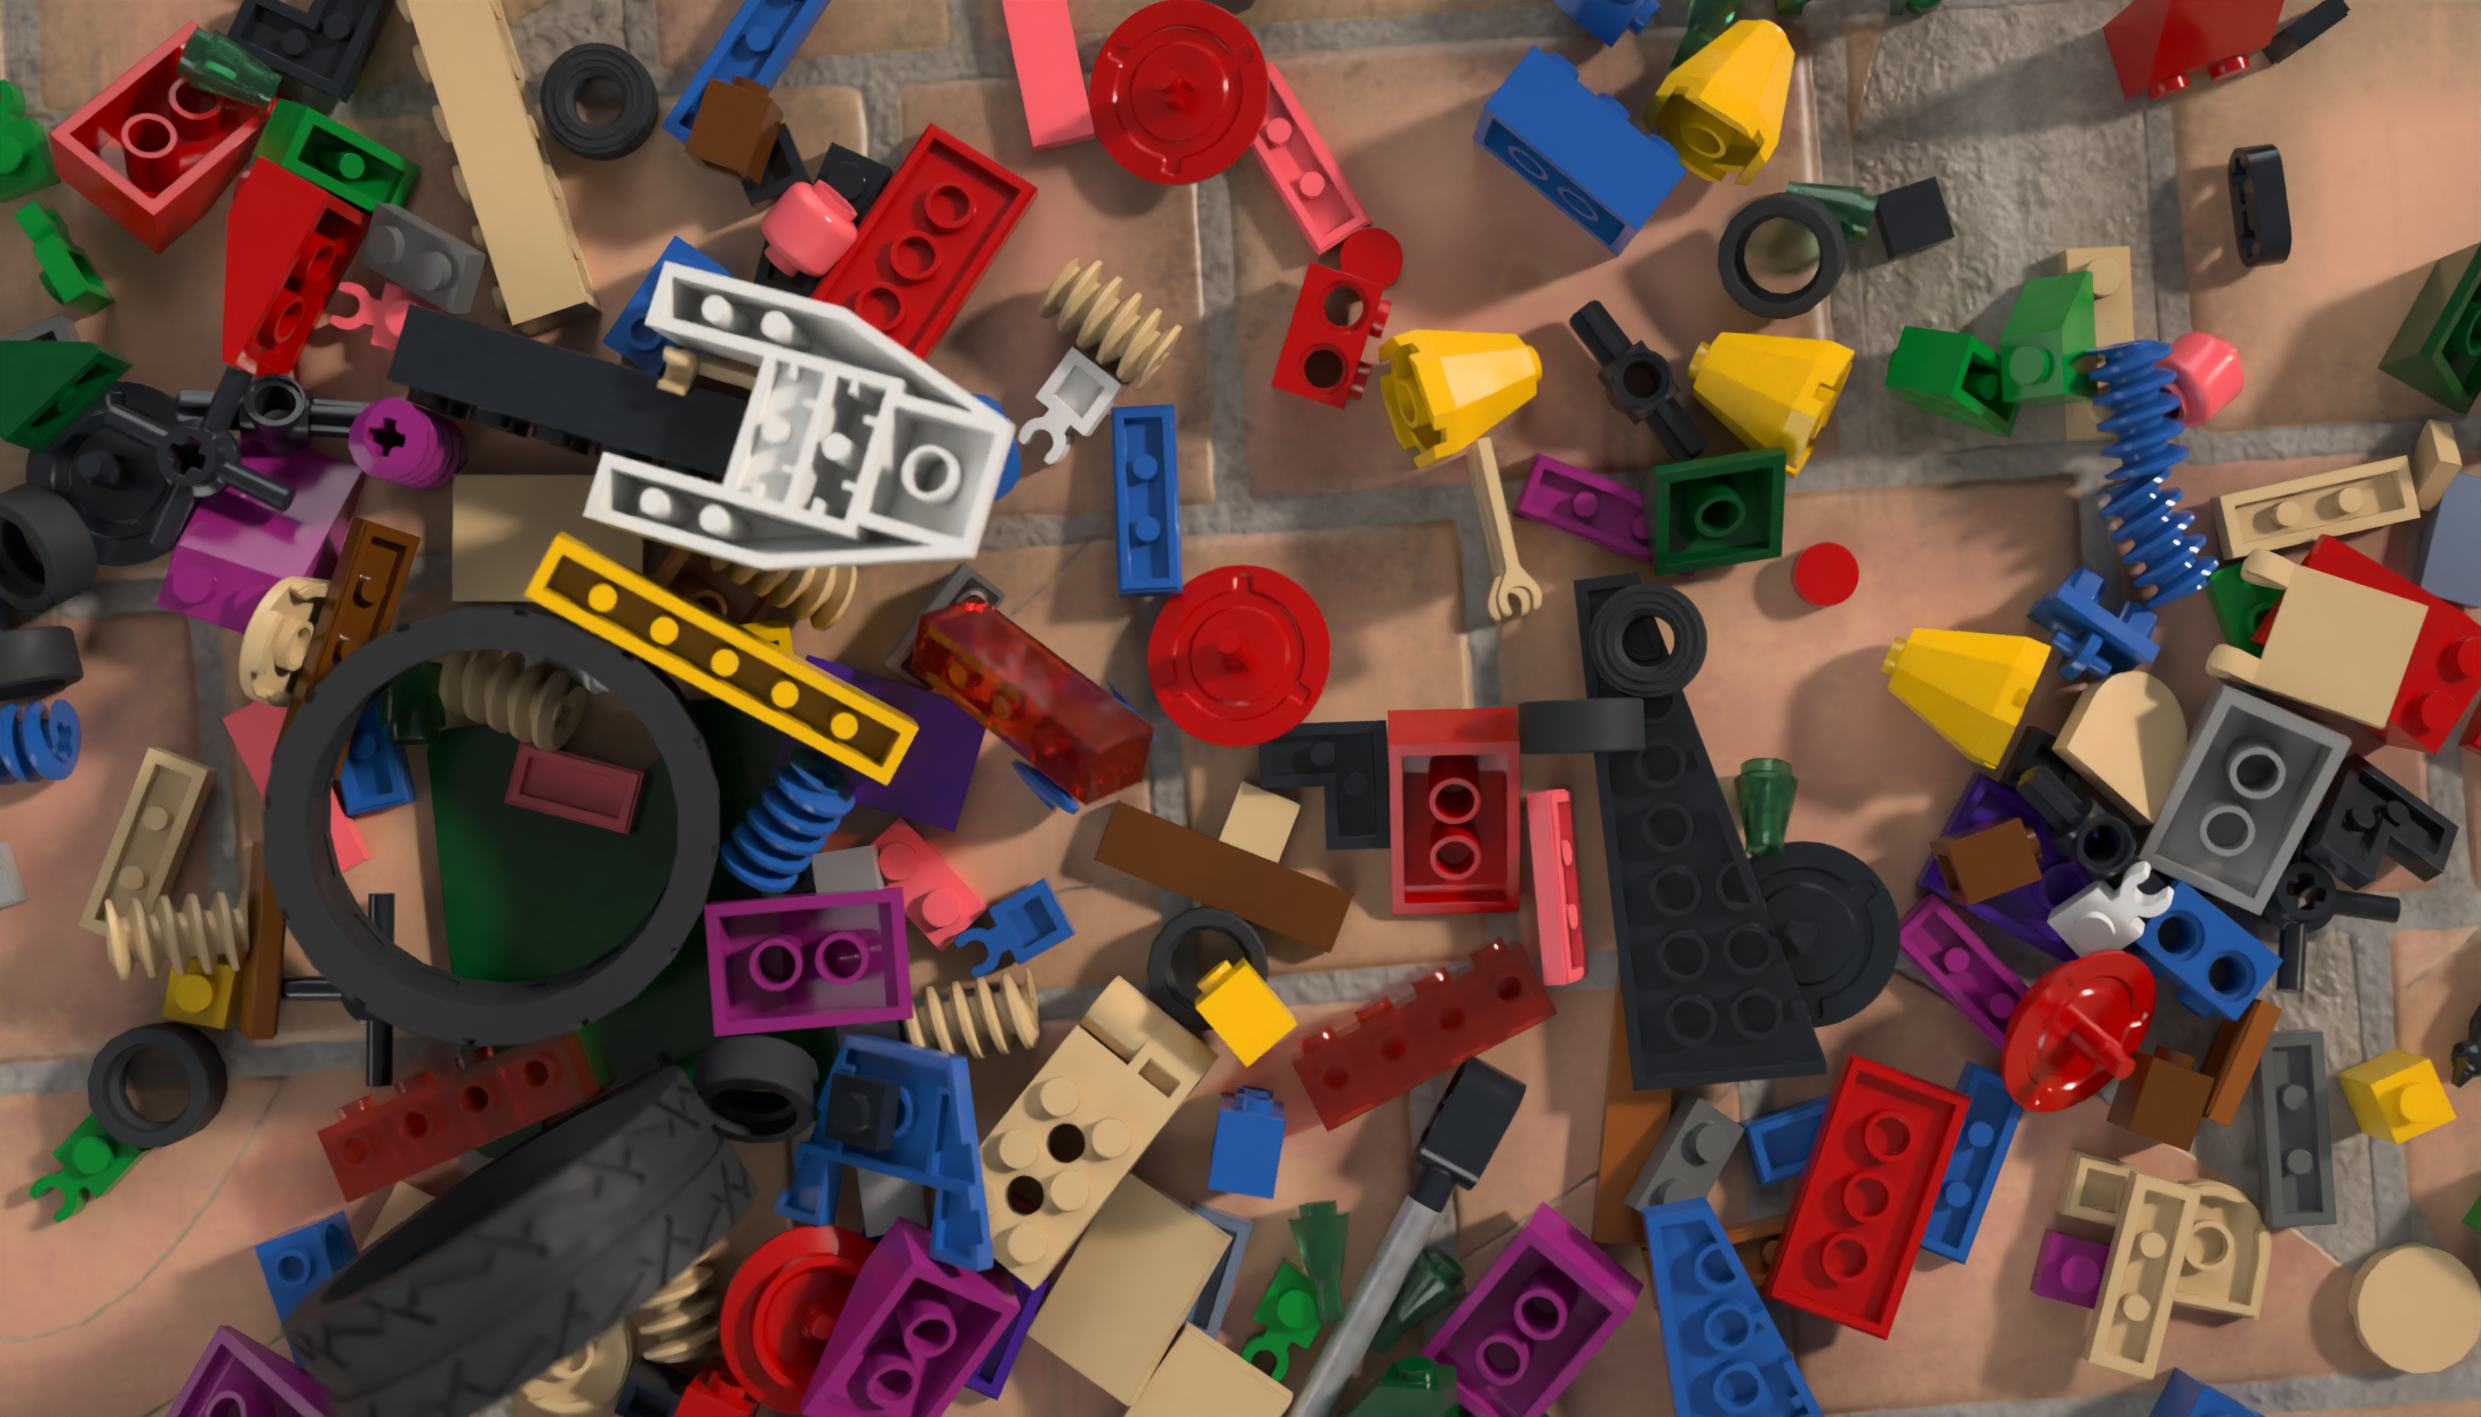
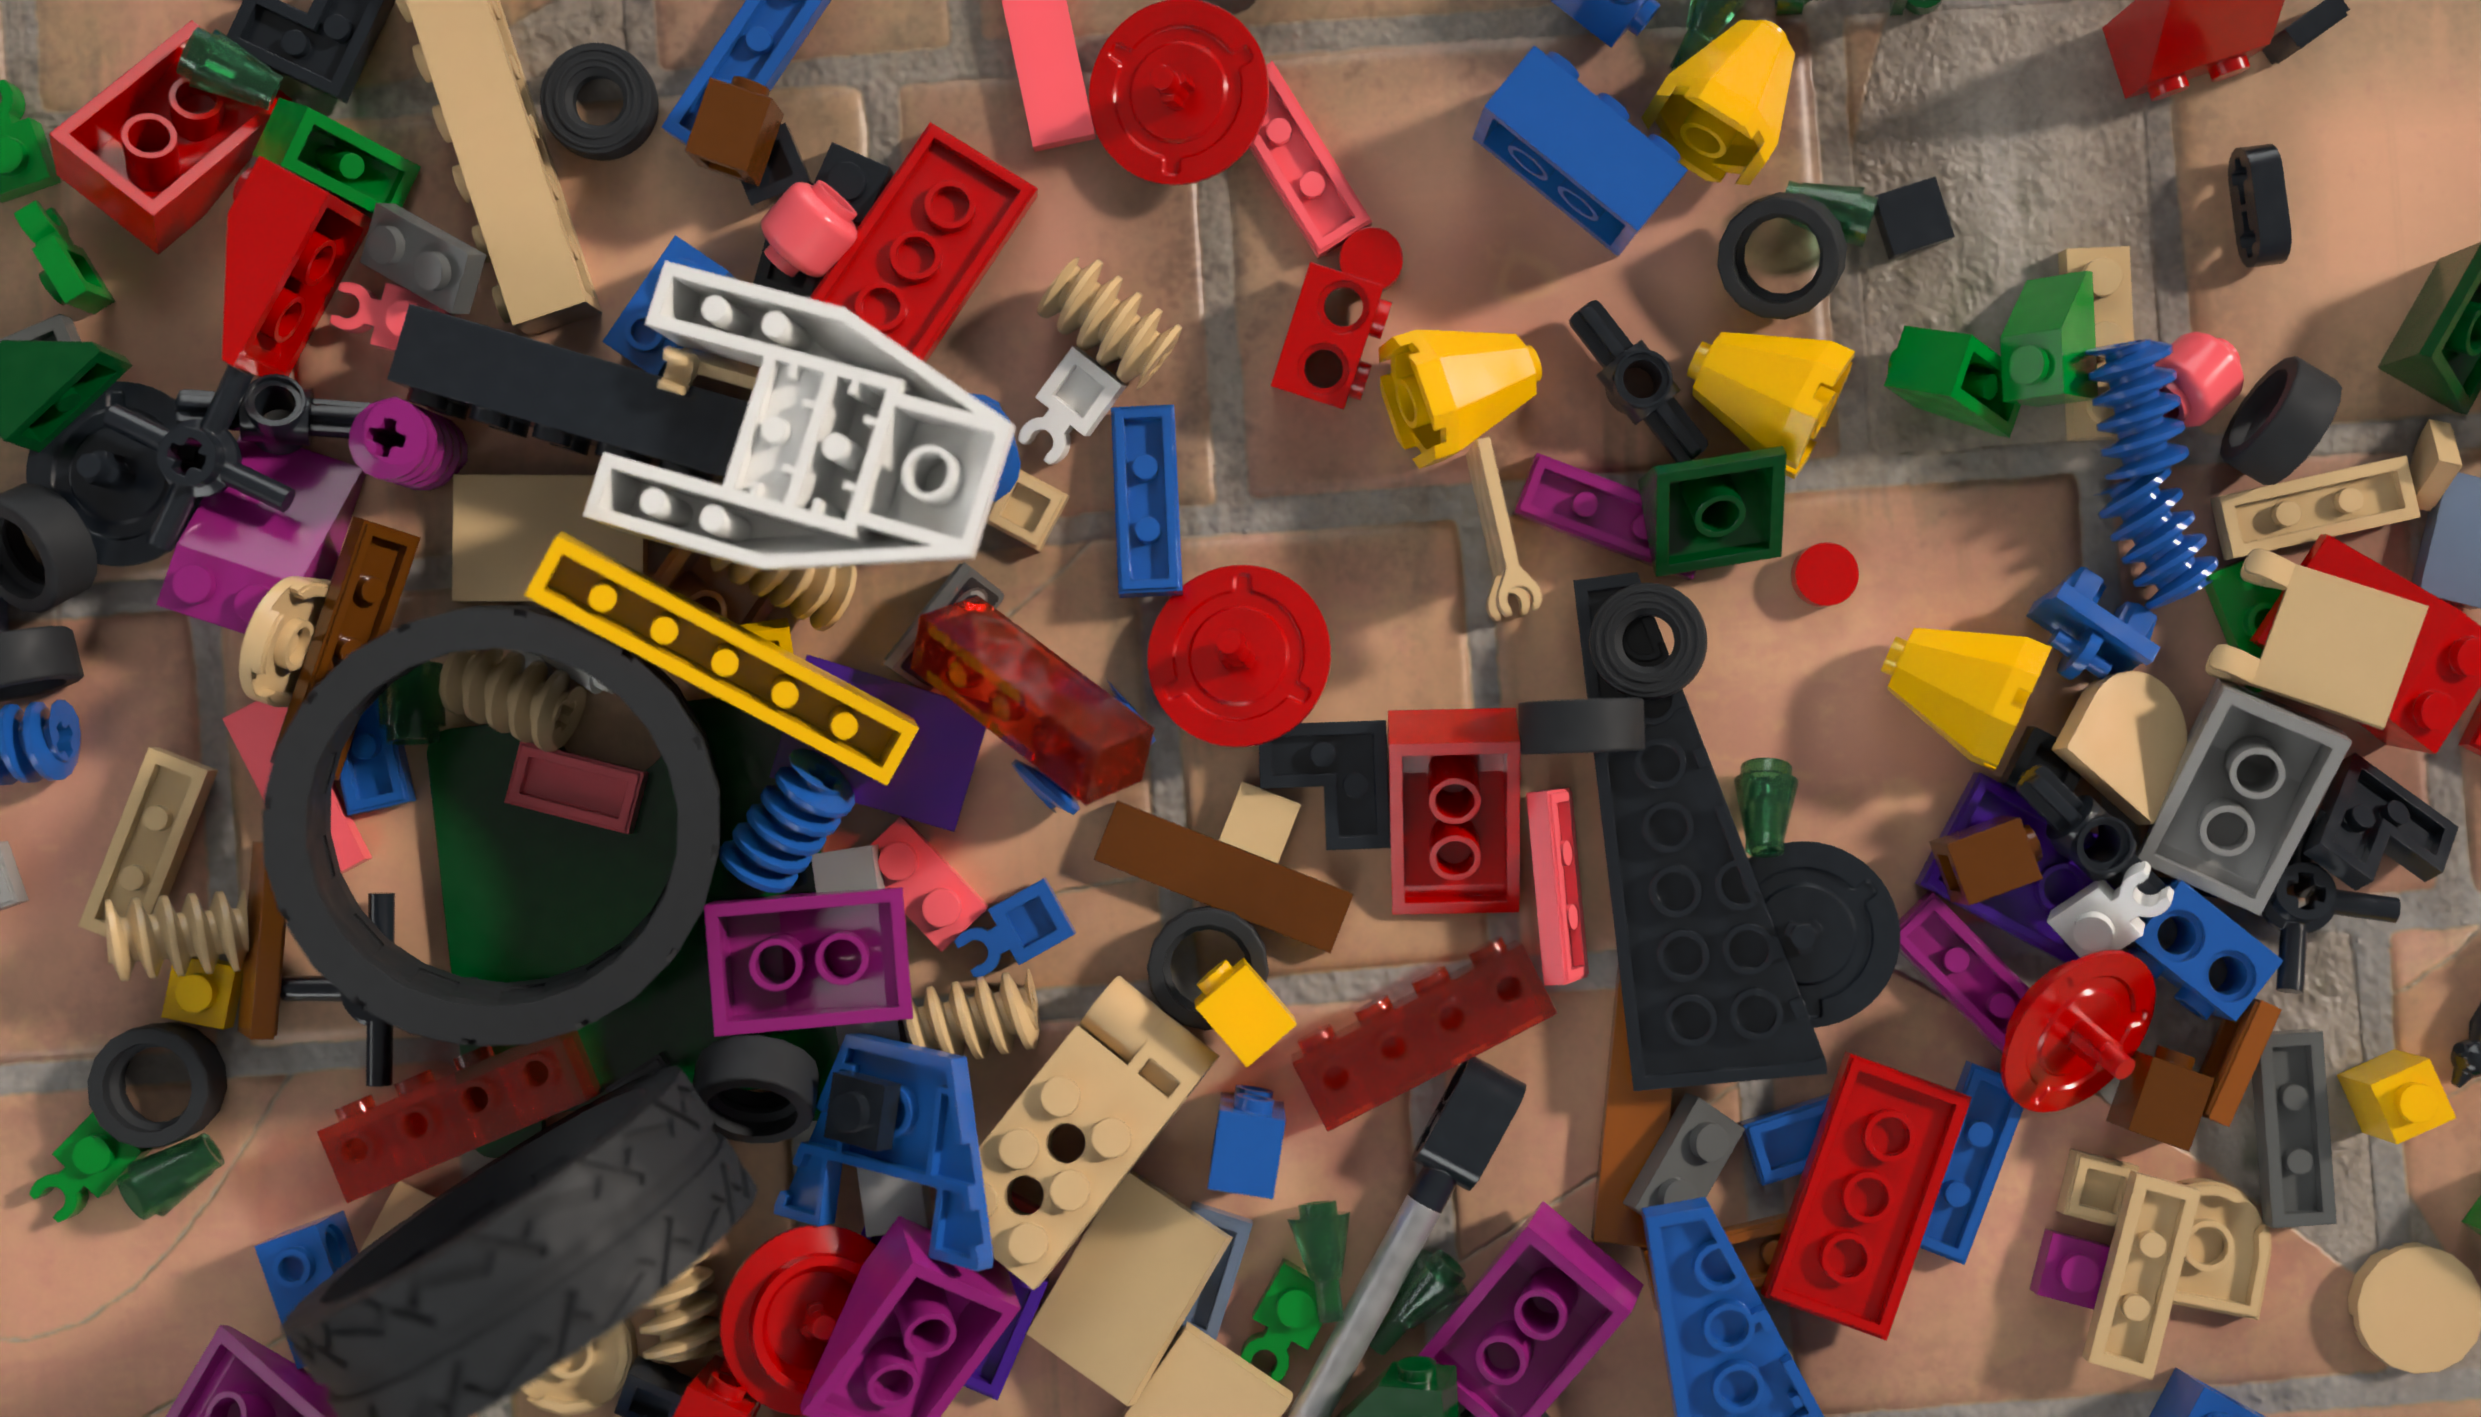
(168, 1176): none -> clear green cone
(1028, 511): none -> tan tile
(2281, 421): none -> black tyre

